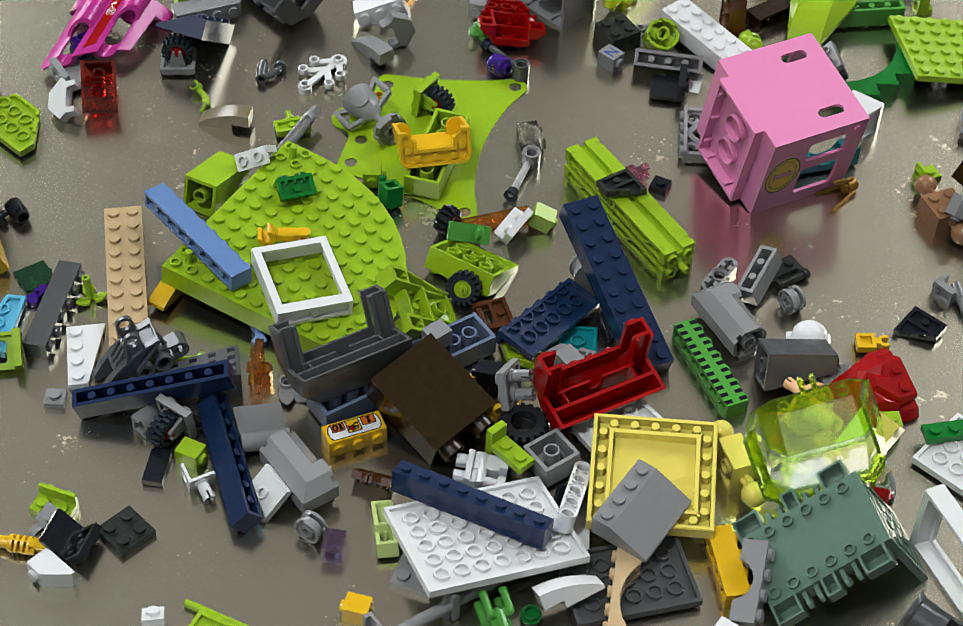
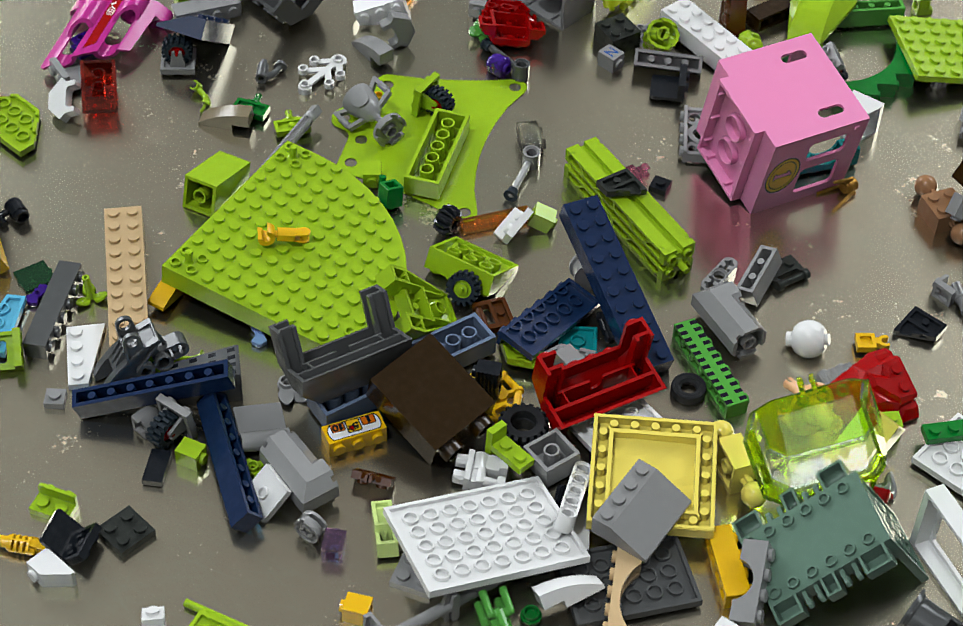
(43, 518): light grey plate -> none
(198, 236): medium blue brick -> none
(200, 483): white bracket -> none
(254, 157): white bracket -> none
(254, 467): none -> lime plate
(260, 110): none -> green plate
(260, 371): clear orange plate -> none
(295, 187): green bracket -> none
(309, 309): white window -> none
(433, 148): yellow windscreen -> none
(440, 331): light grey brick -> none
(468, 232): bright green bracket -> none
(472, 505): dark blue brick -> none
(510, 384): light grey plate -> none
(688, 398): none -> black tyre
(695, 83): white sticker -> none
(792, 299): light grey wheel -> none
(792, 358): dark grey slope -> none
(927, 170): lime bracket -> none

